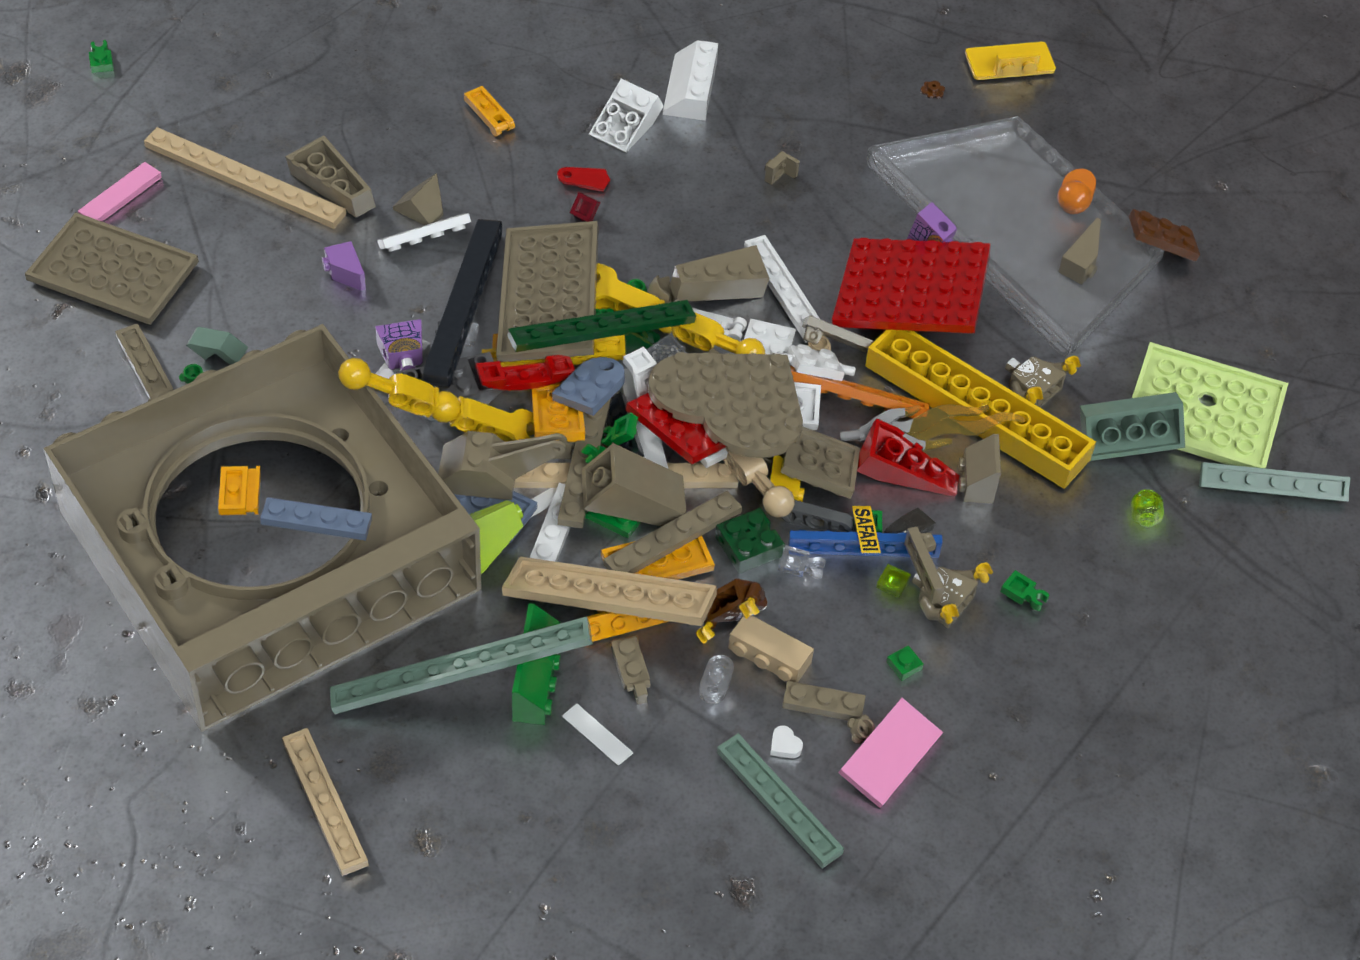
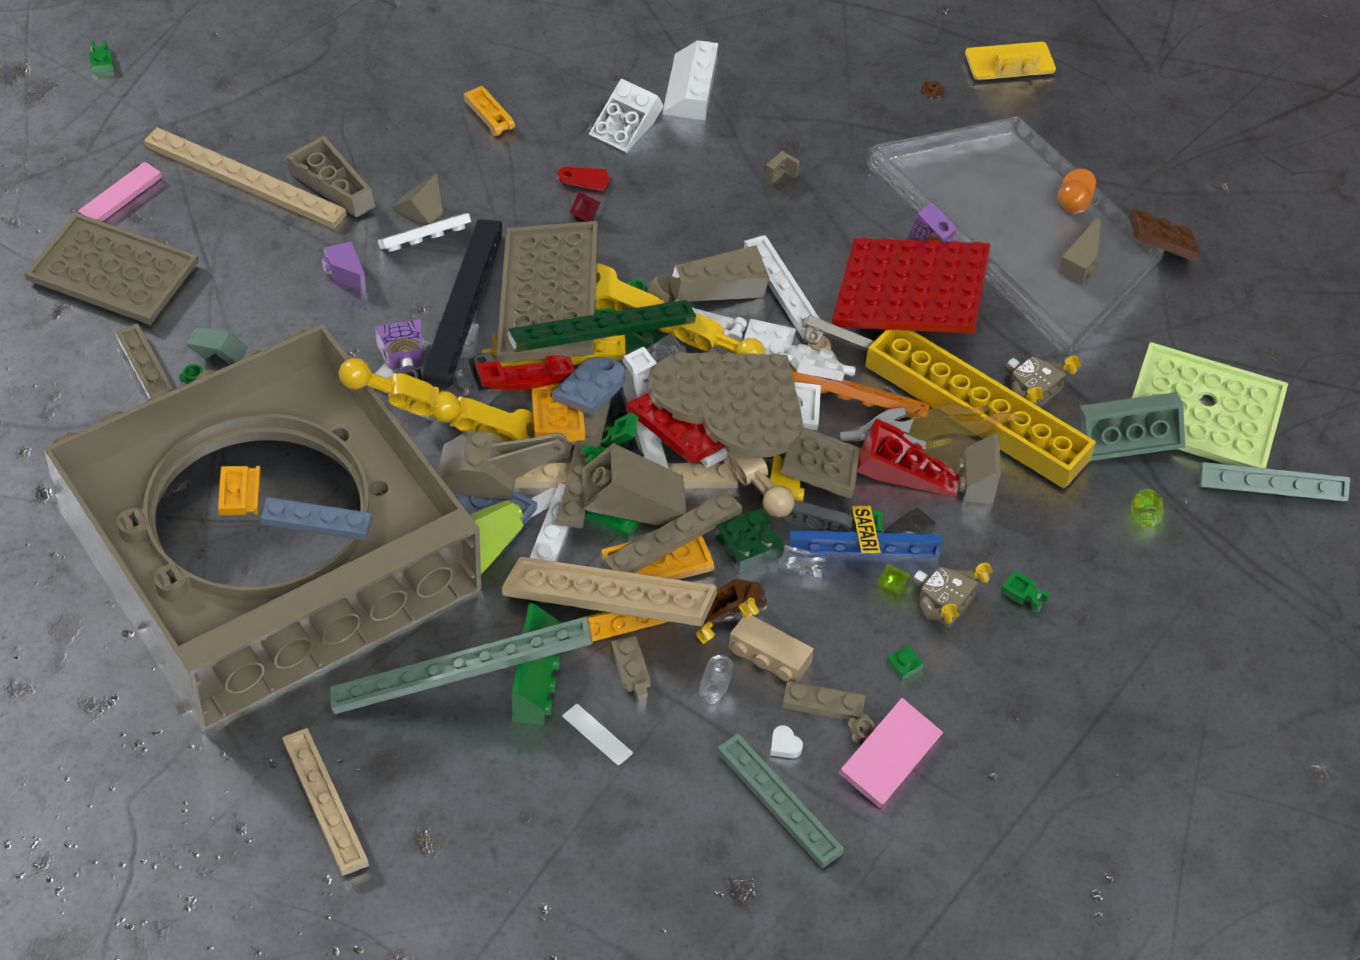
(918, 547): dark tan hinge -> none

